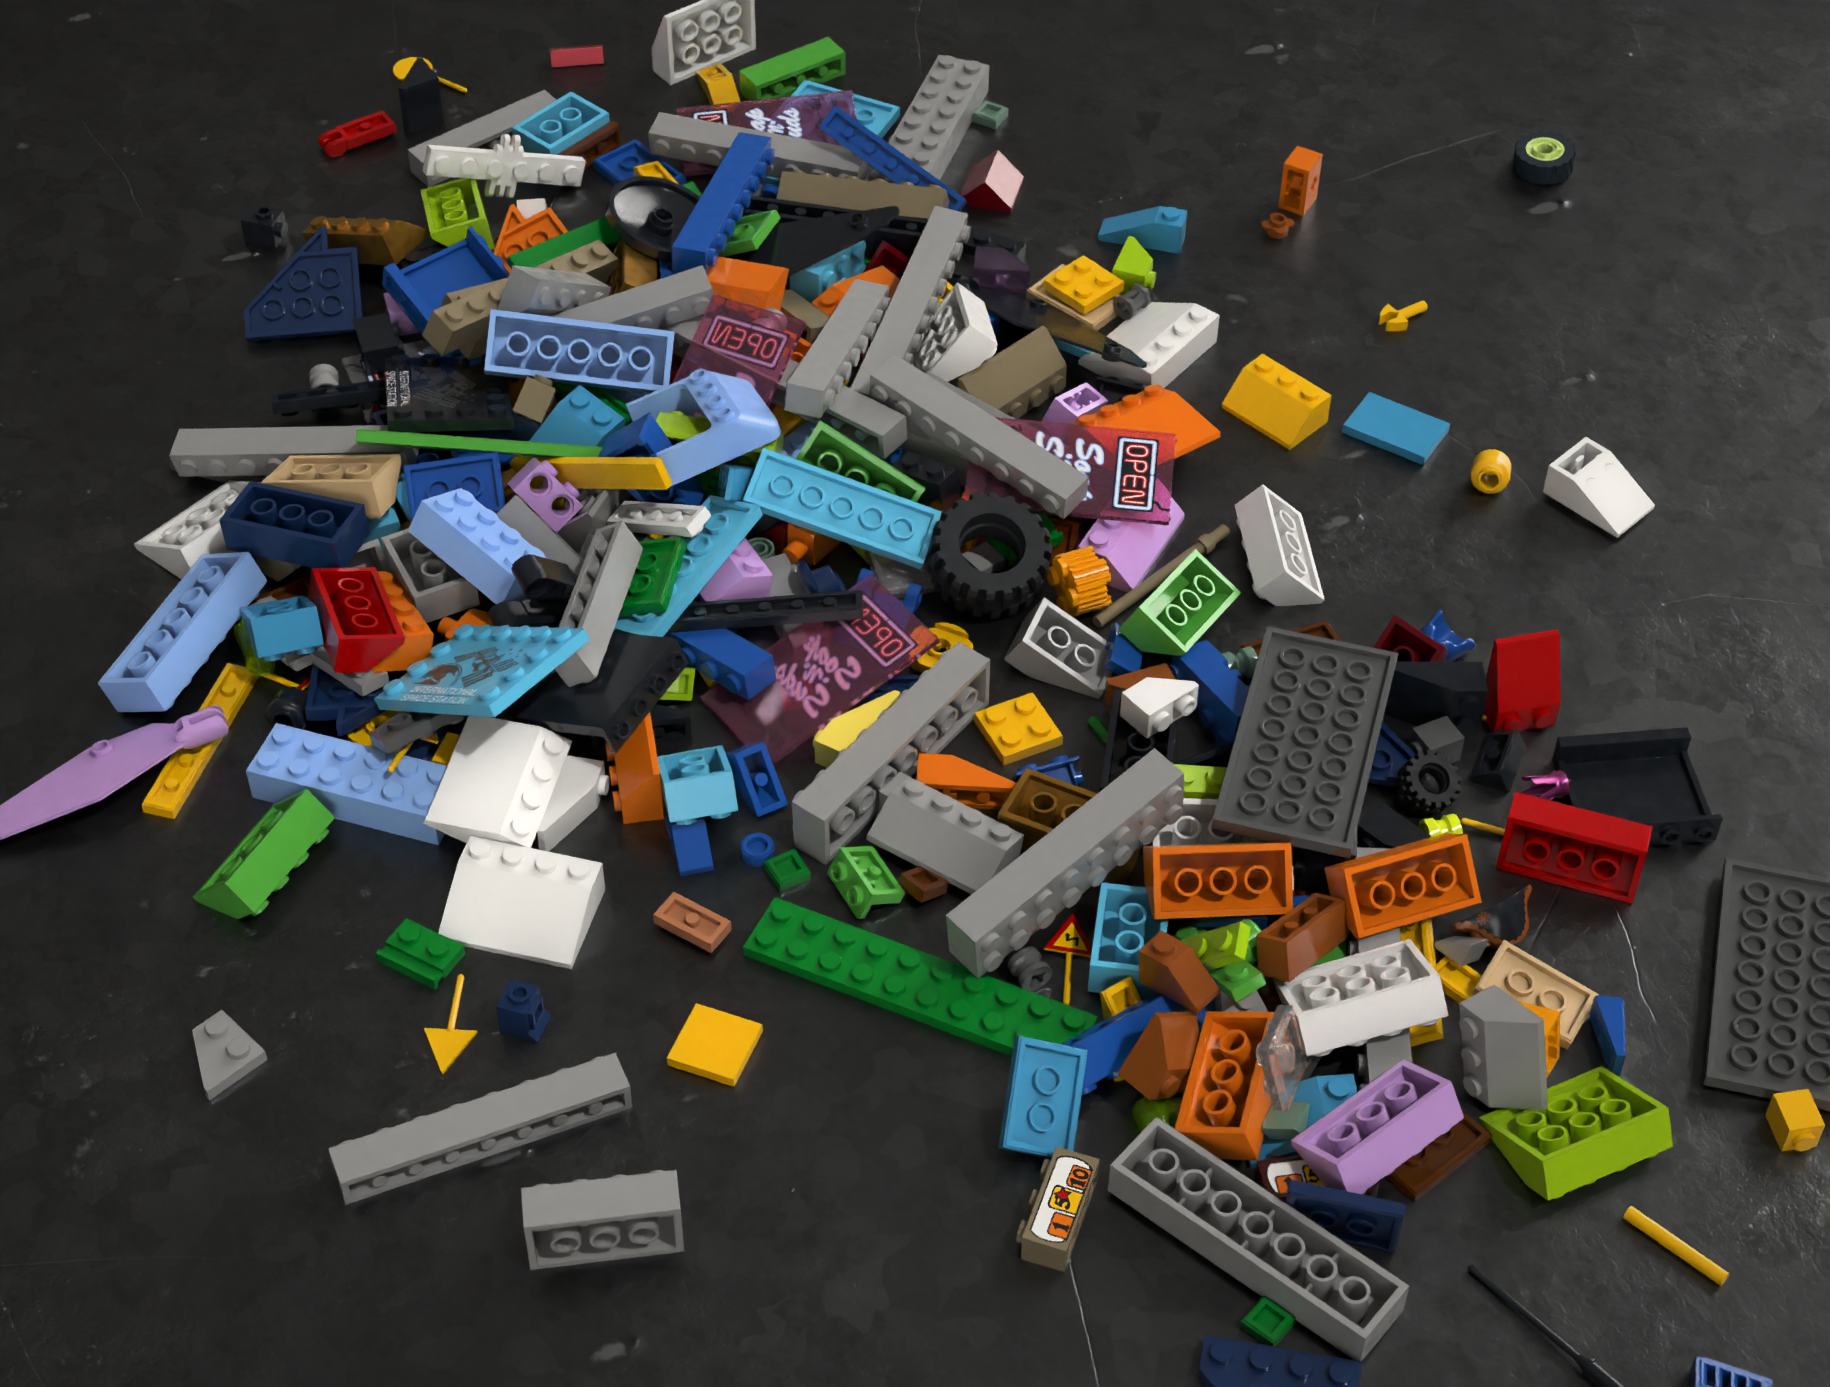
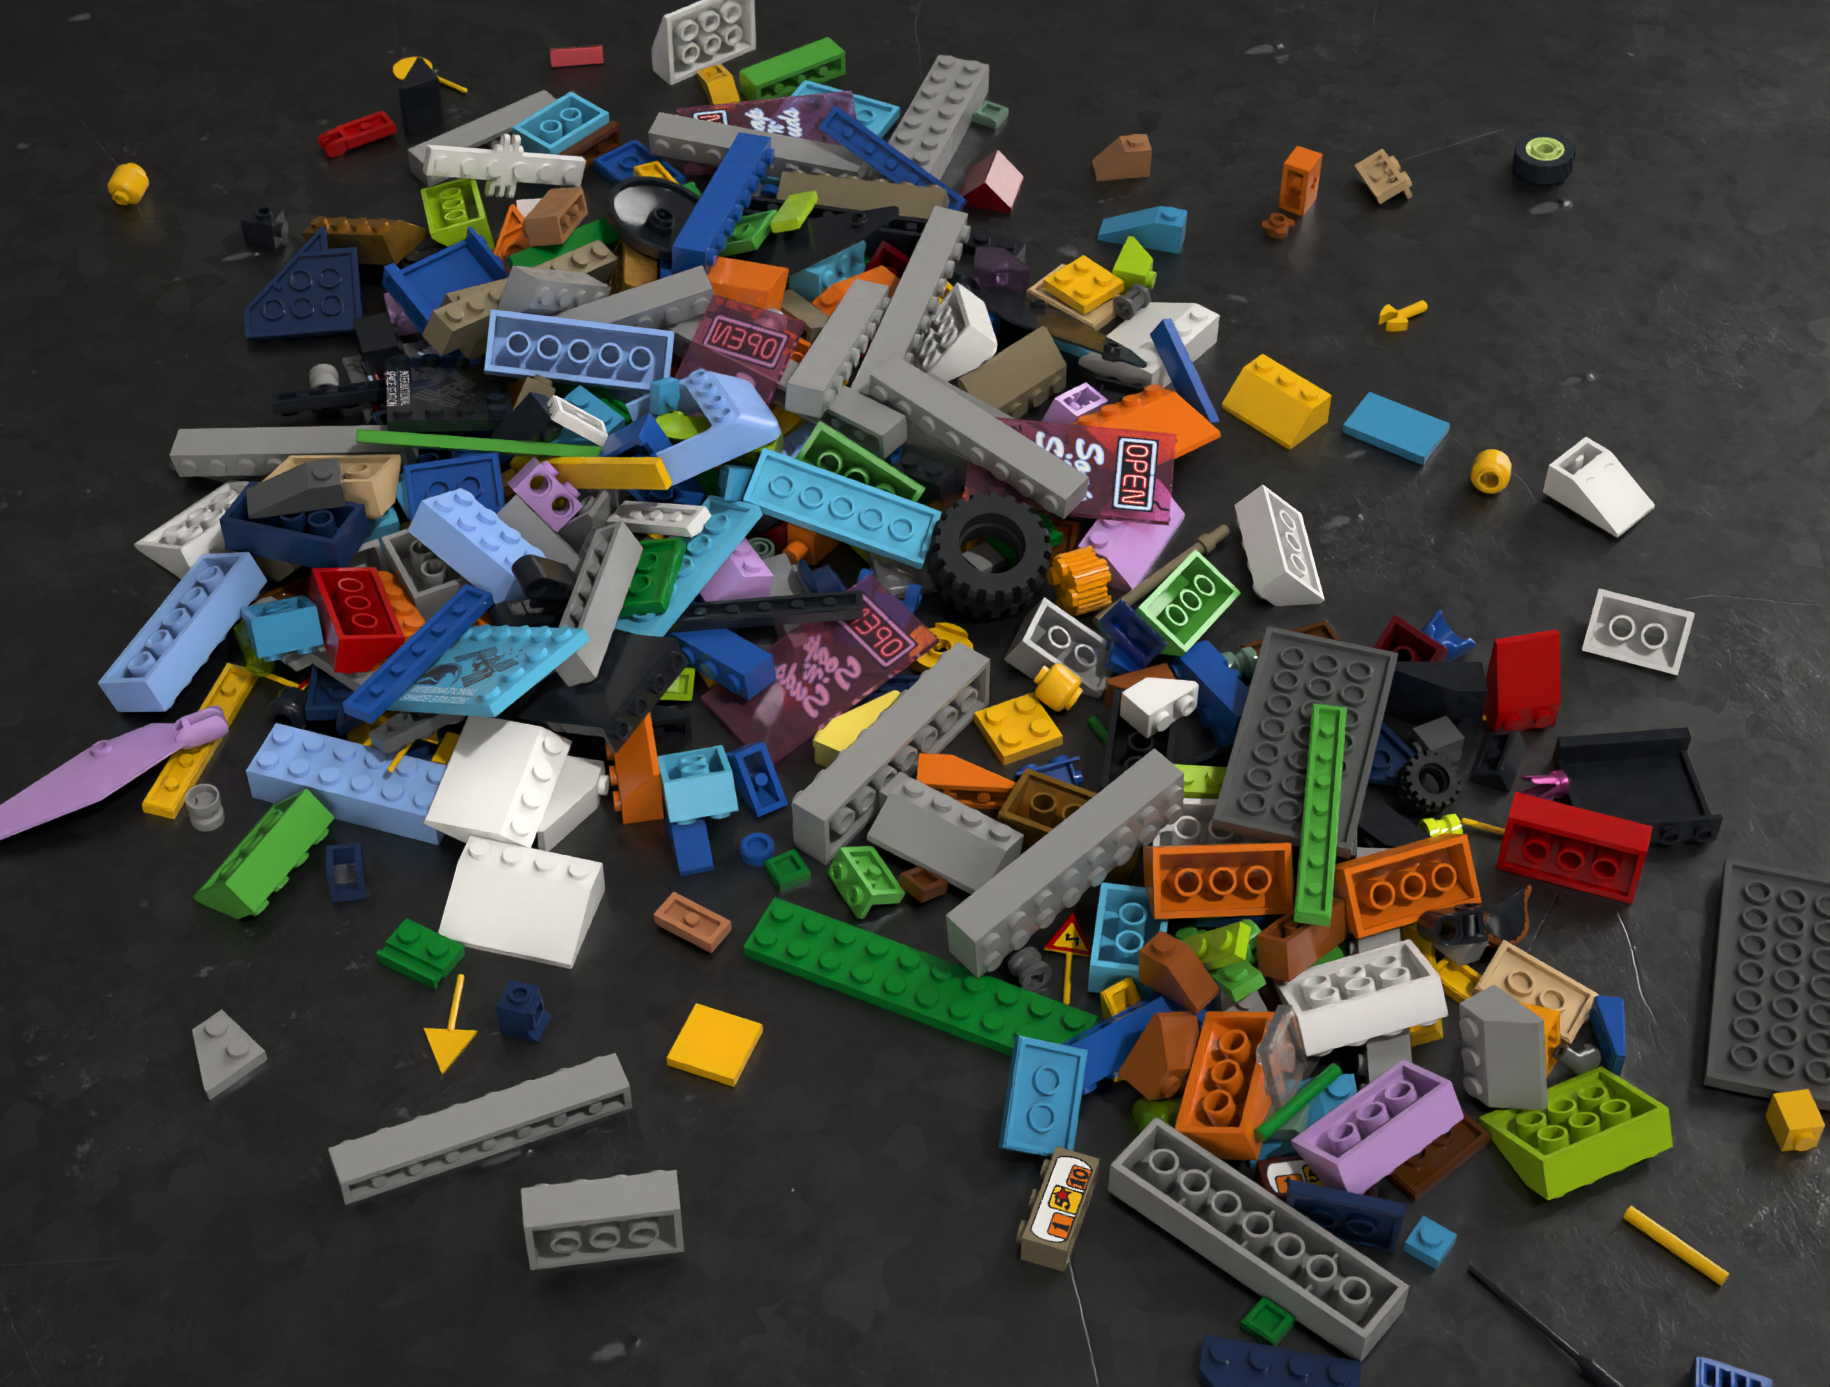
(128, 184): none -> yellow head
(205, 807): none -> light grey wheel
(300, 489): none -> dark grey slope
(346, 872): none -> dark blue window
(418, 654): none -> blue plate
(529, 422): none -> black slope
(555, 216): none -> medium nougat brick
(577, 420): none -> white tile
(664, 396): none -> dark azure plate
(794, 212): none -> lime tile
(1058, 687): none -> yellow head
(1124, 159): none -> medium nougat slope
(1131, 634): none -> clear blue slope
(1182, 369): none -> blue tile
(1298, 1102): none -> green bar
(1320, 816): none -> bright green tile
(1383, 176): none -> tan bracket
(1430, 1242): none -> dark azure plate
(1459, 925): none -> black piece
(1579, 1061): none -> dark grey arm
(1638, 631): none -> white slope

